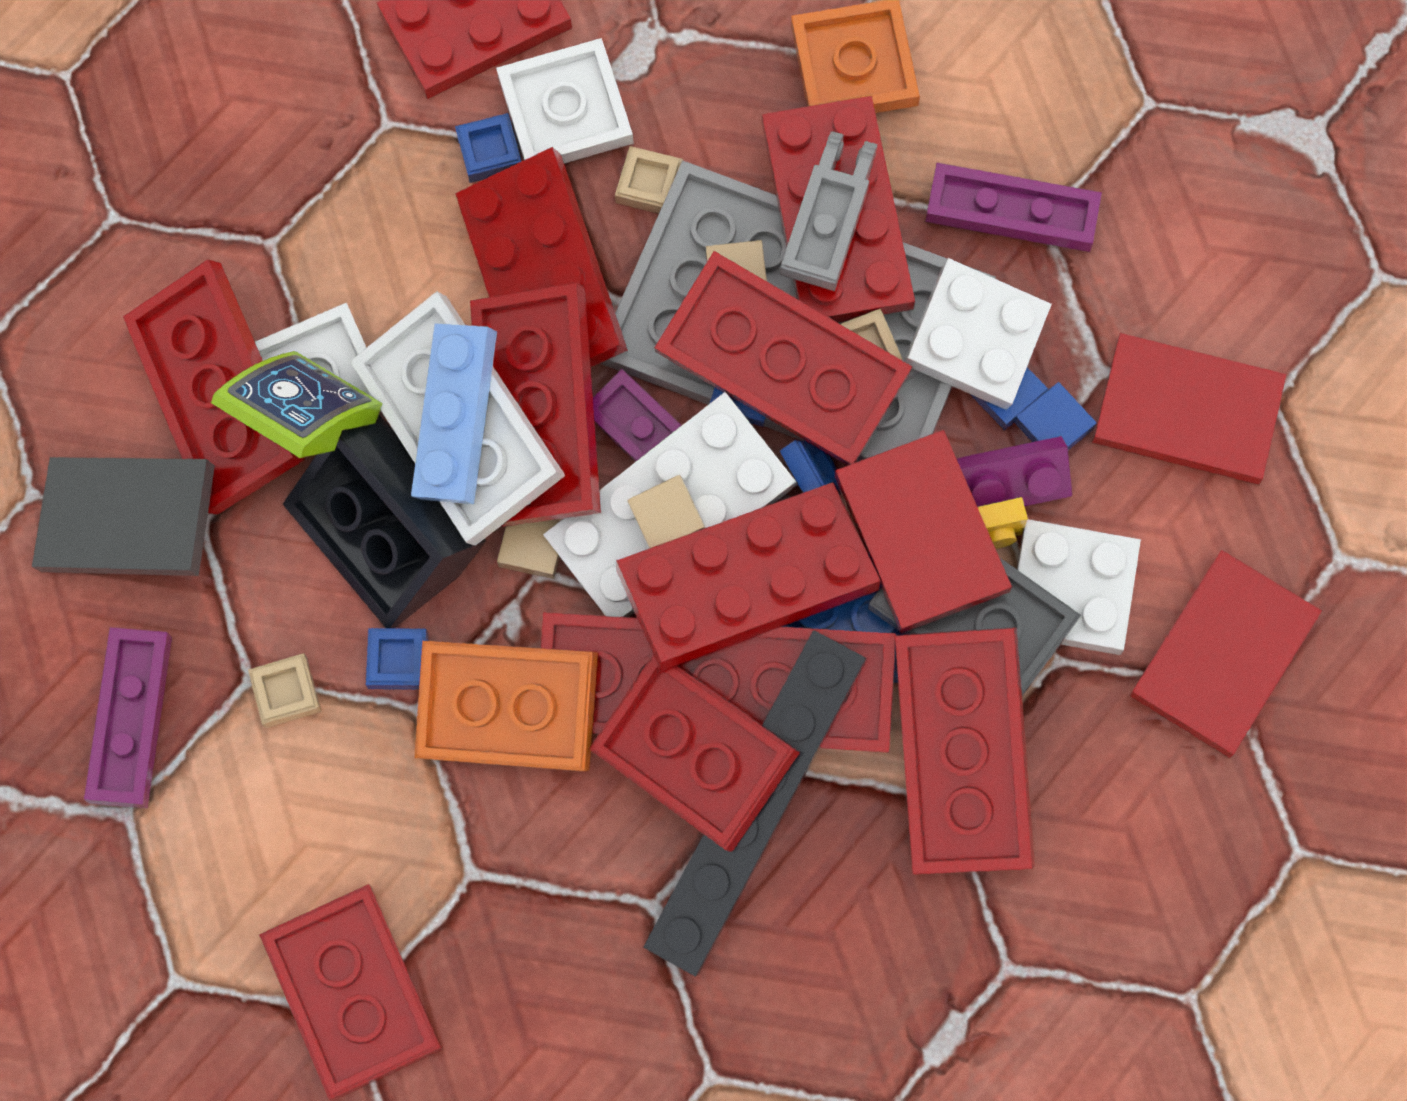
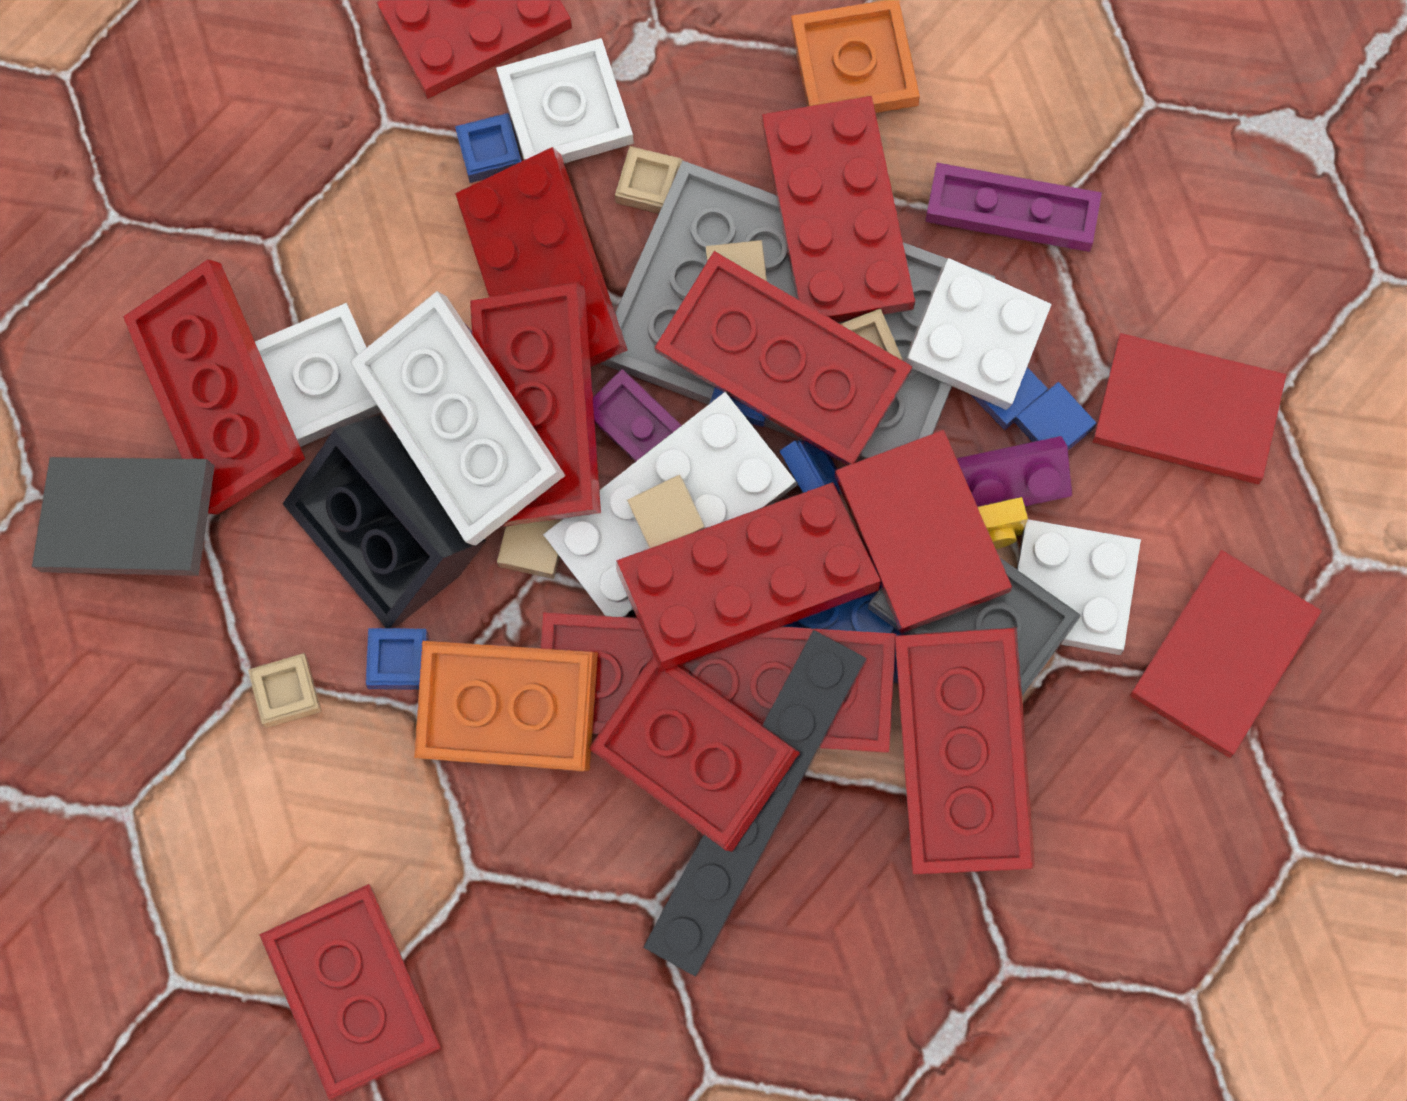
(128, 718): magenta plate -> none
(296, 403): slope -> none
(454, 413): light blue plate -> none
(828, 217): light grey hinge -> none

